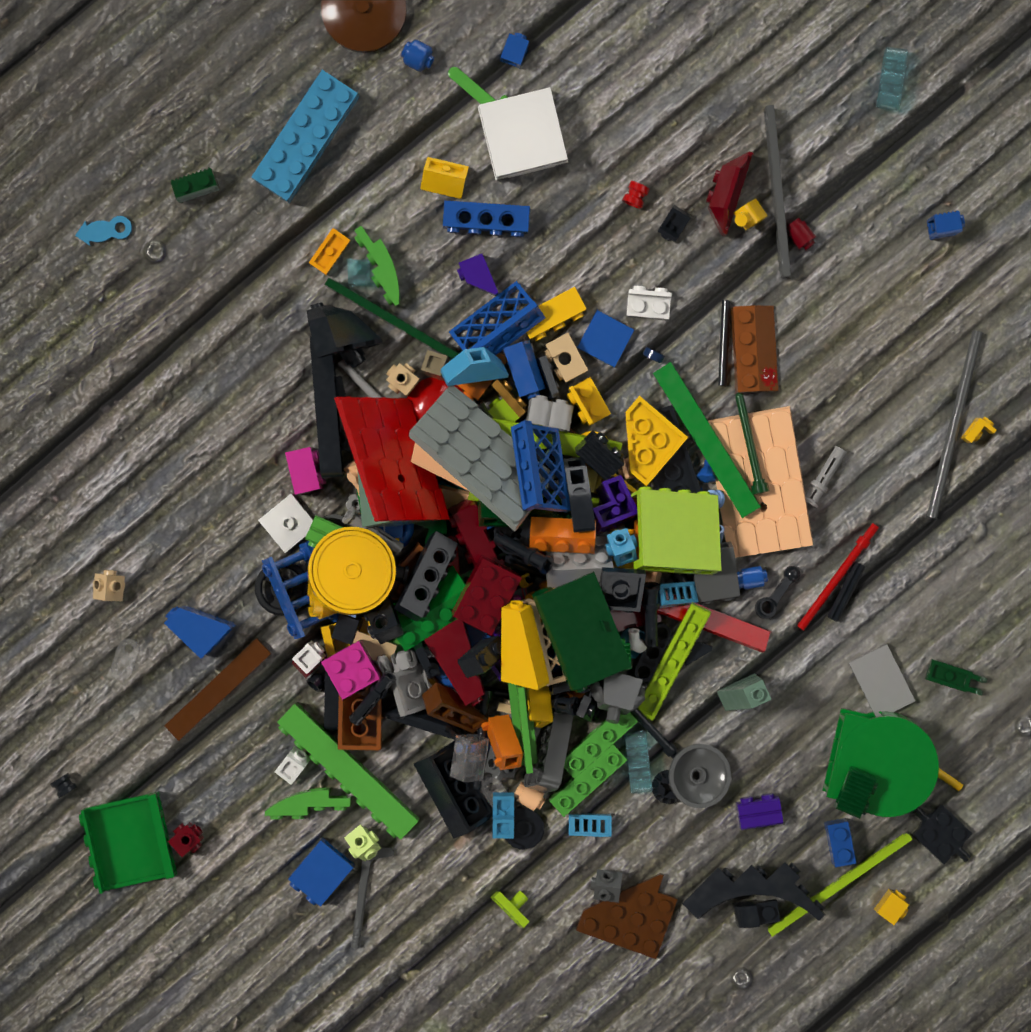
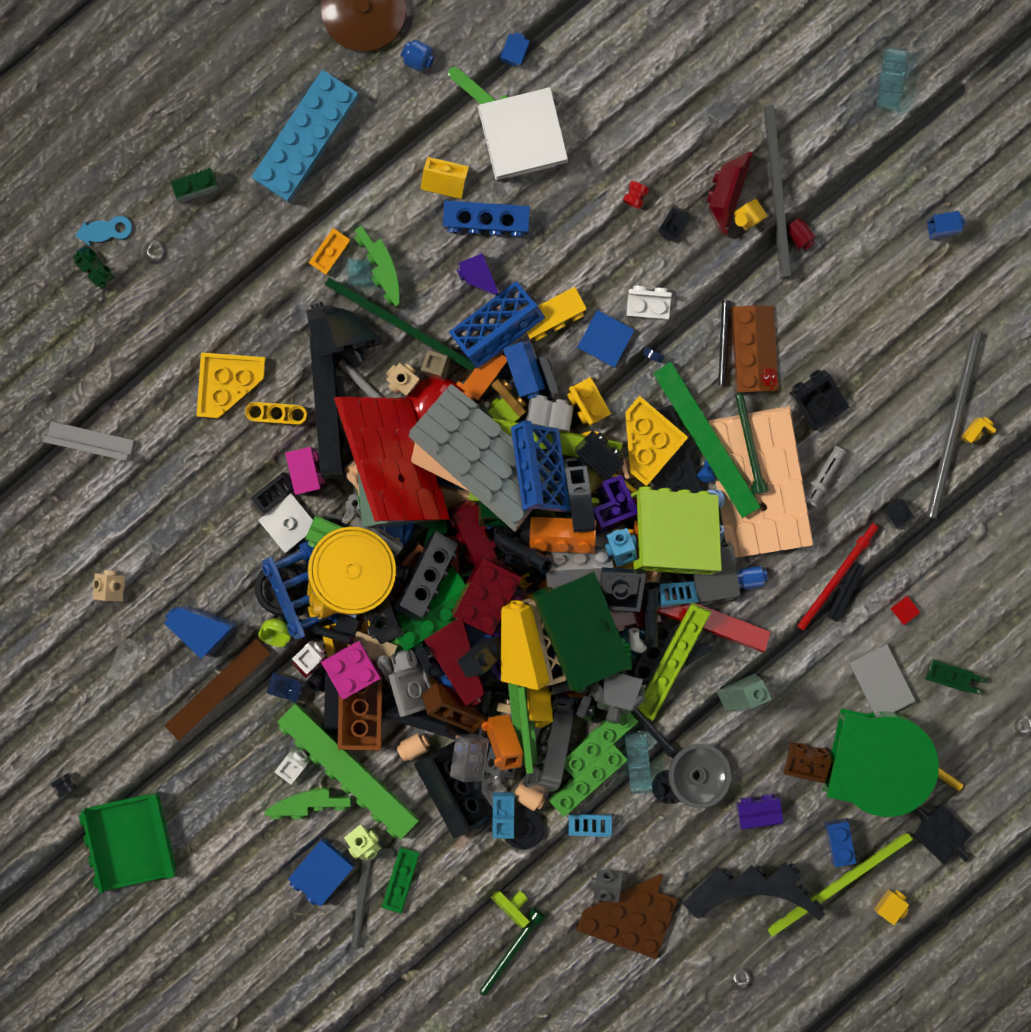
(87, 259): none -> dark green hinge
(89, 441): none -> light grey fence
(184, 845): dark red brick -> none
(225, 381): none -> yellow plate
(266, 413): none -> yellow beam
(268, 488): none -> black slope
(275, 632): none -> lime hair
(285, 687): none -> dark blue bracket
(327, 633): none -> black bar
(377, 692): black pin -> none
(400, 879): none -> green tile
(413, 747): none -> light nougat brick
(473, 366): dark azure slope -> none
(535, 918): none -> dark green piece
(565, 345): tan brick -> none
(753, 914): black brick -> none
(791, 575): black piece -> none
(807, 762): none -> reddish brown bracket
(818, 399): none -> black plate
(856, 792): dark green brick -> none
(897, 513): none -> black brick
(904, 610): none -> red tile

